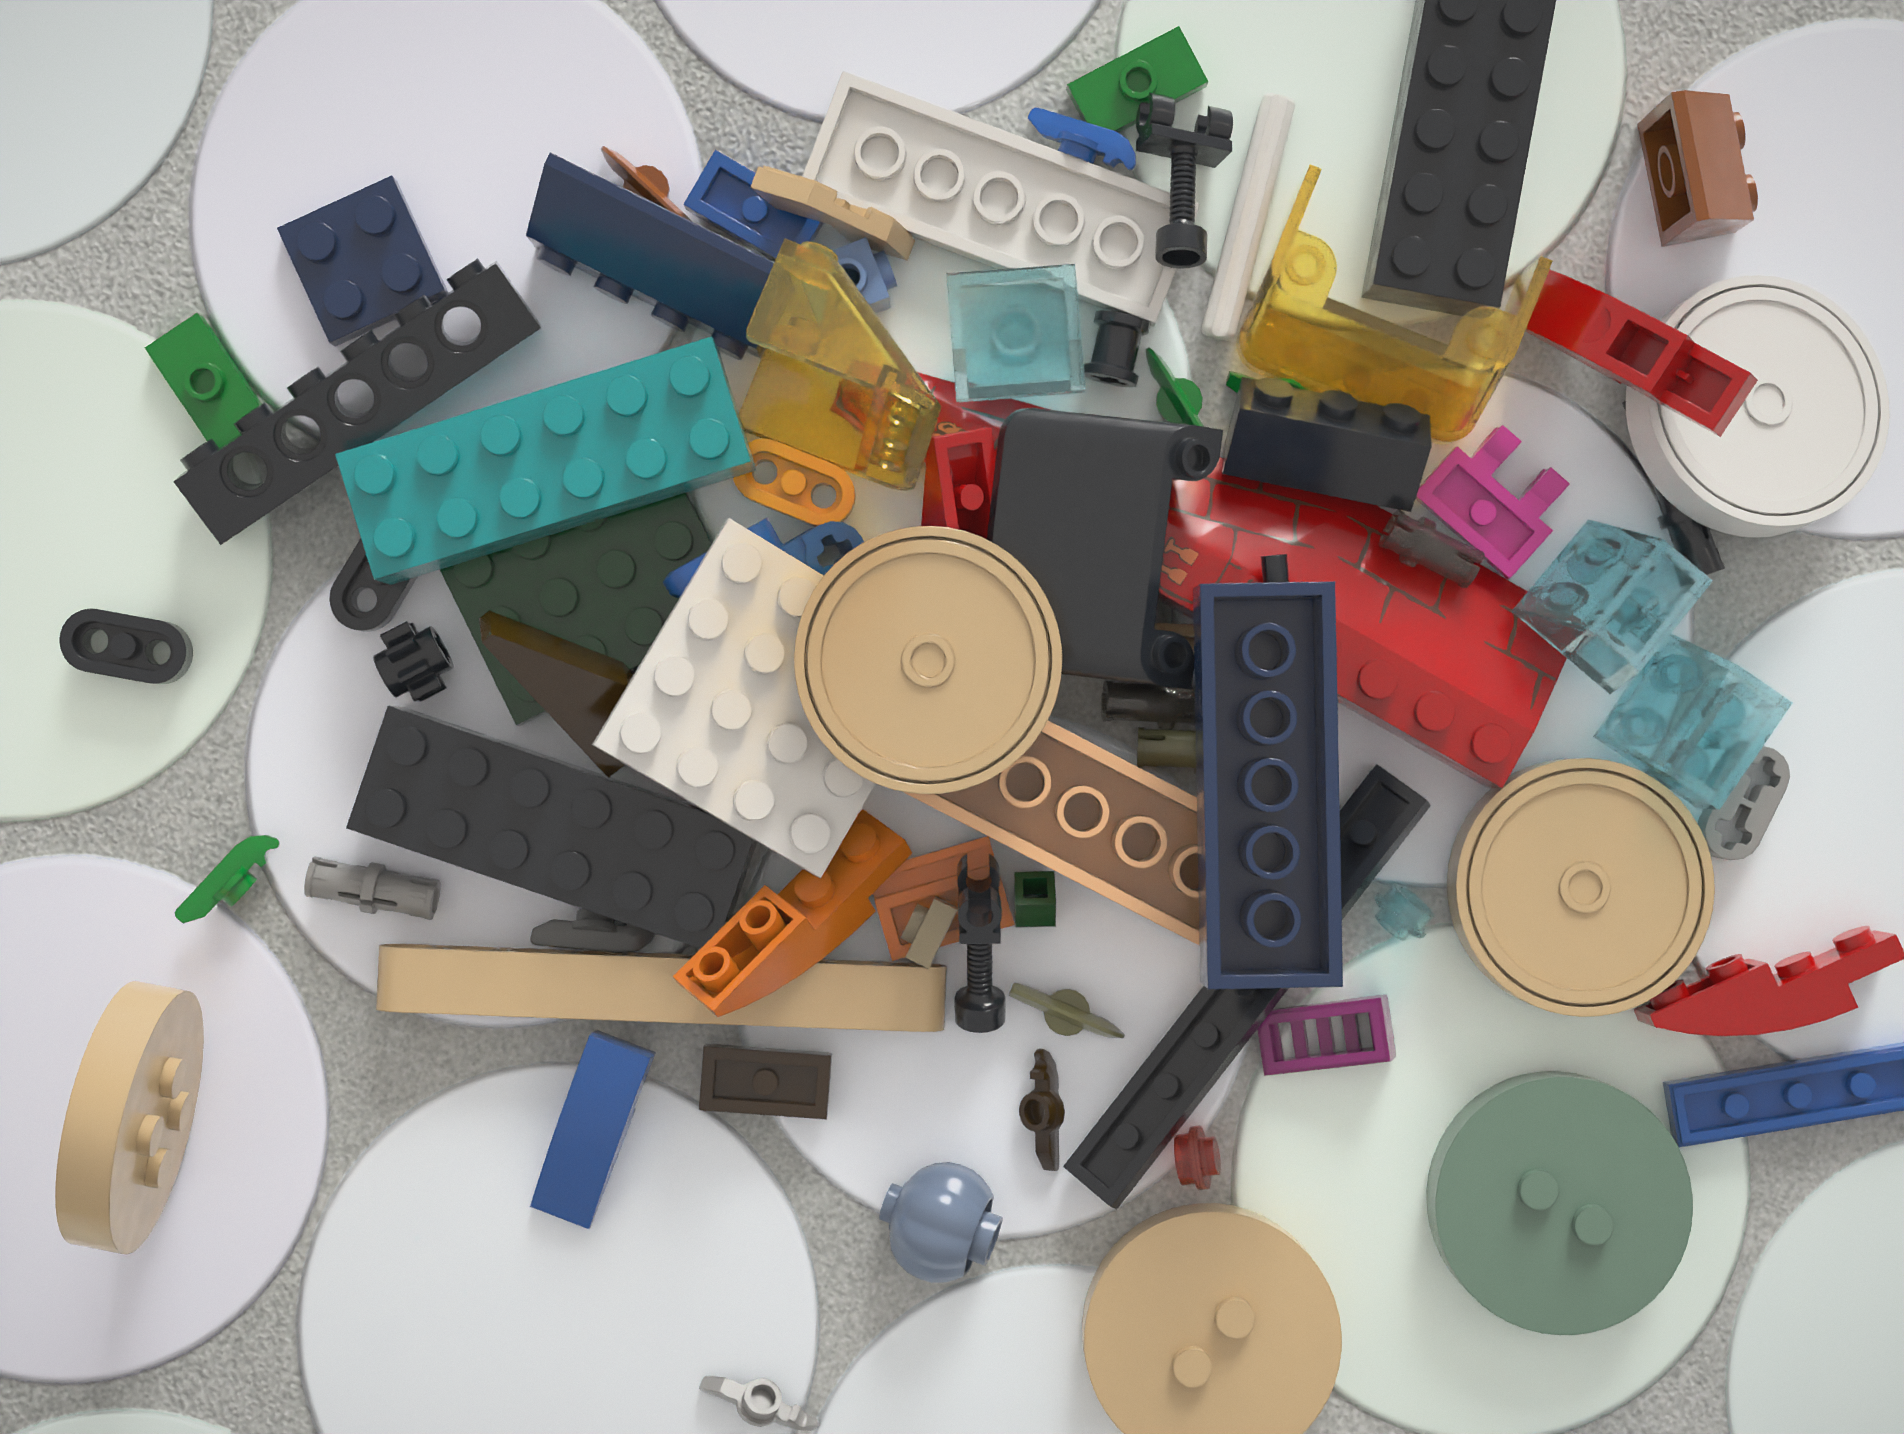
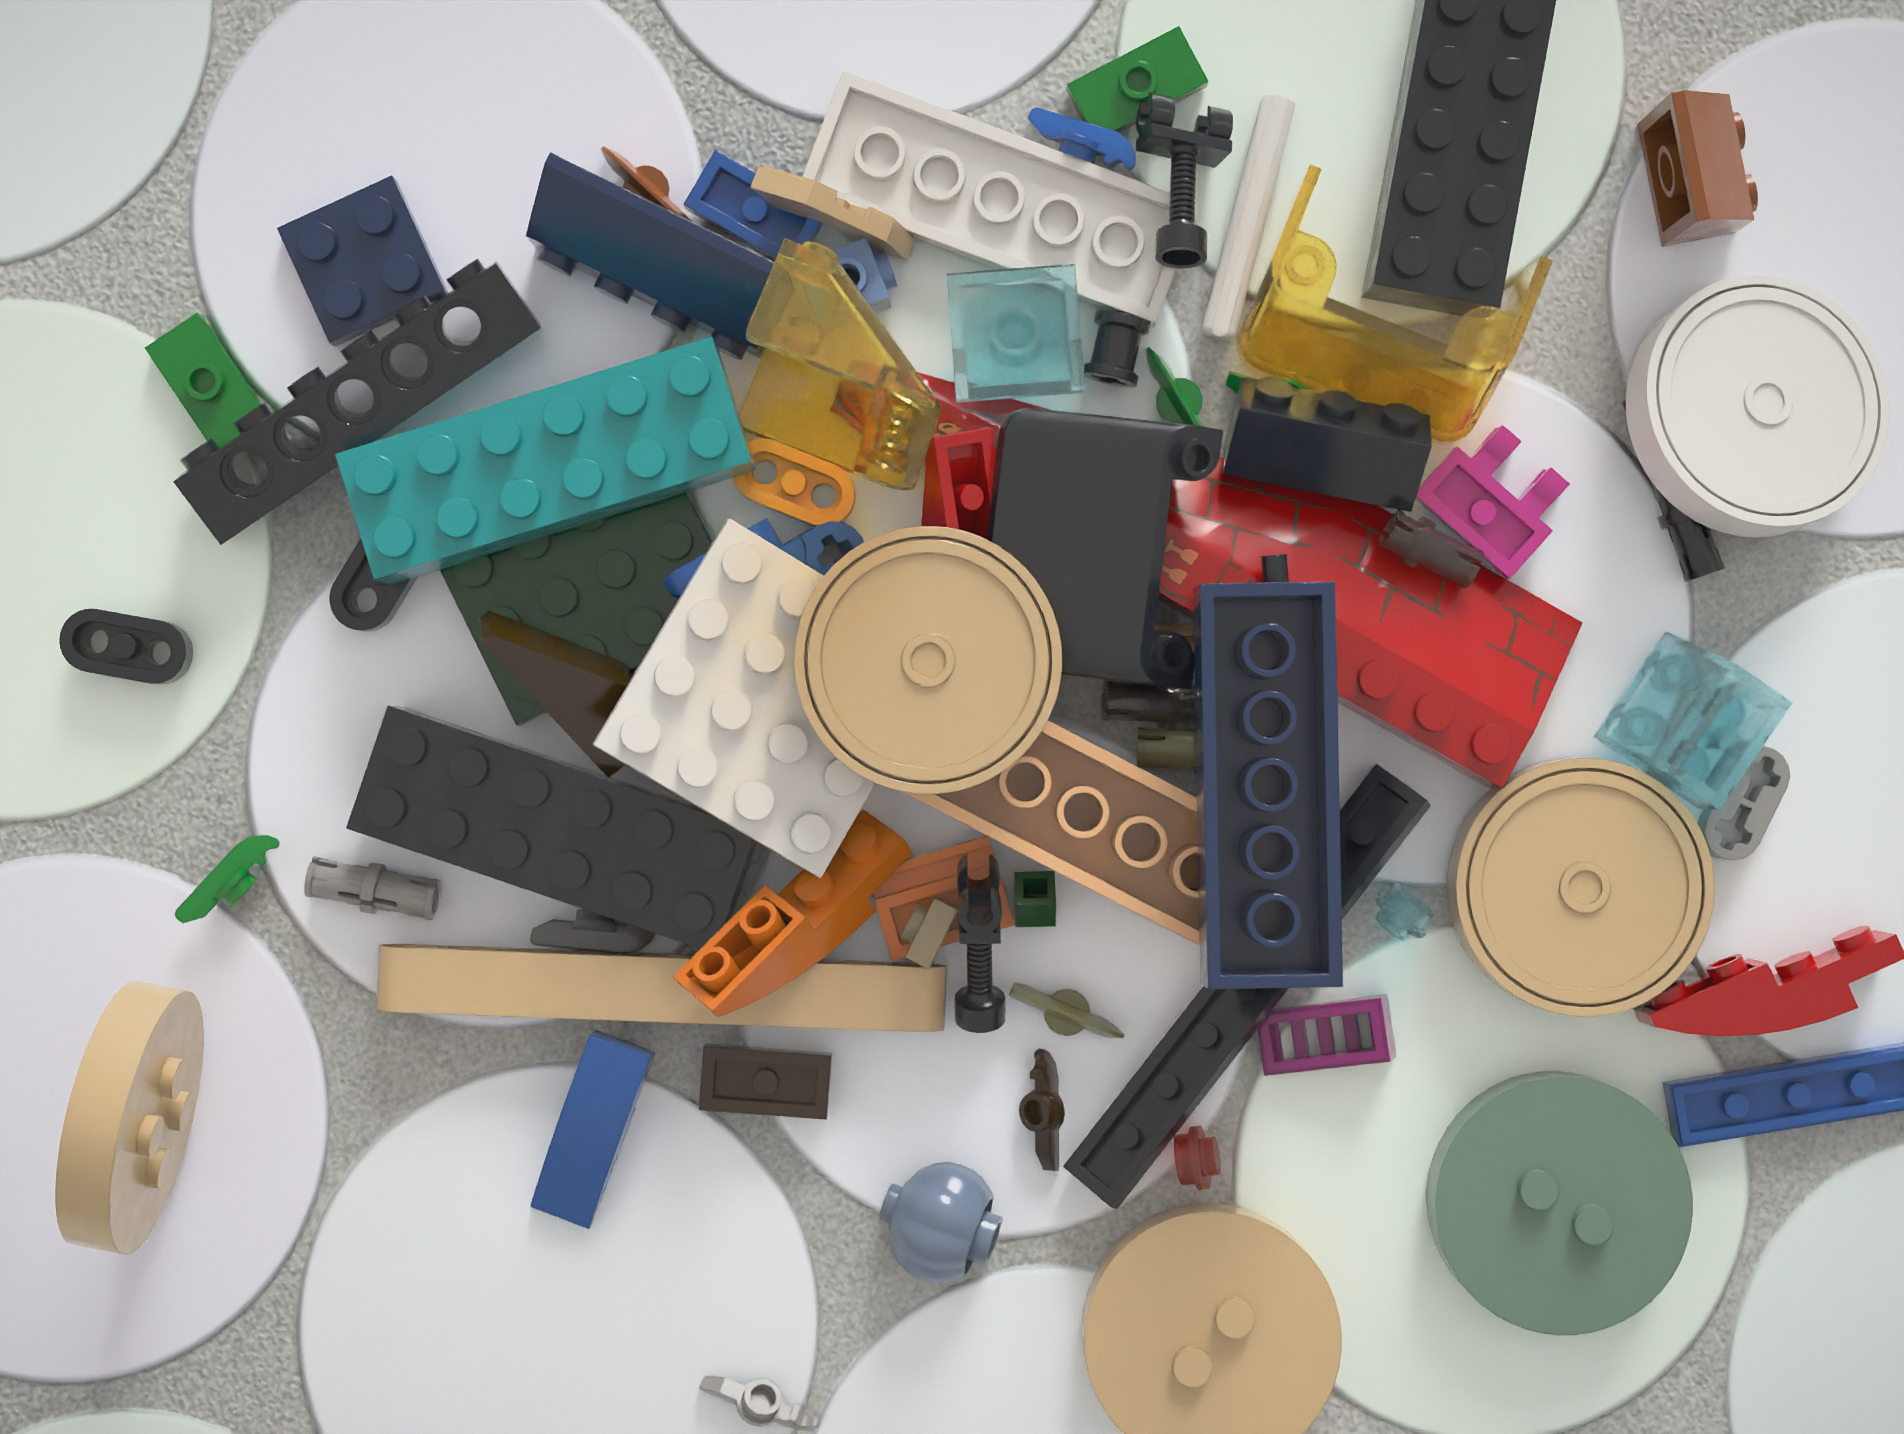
(413, 661): black gear -> none
(1611, 600): clear light blue slope -> none
(1639, 352): red slope -> none

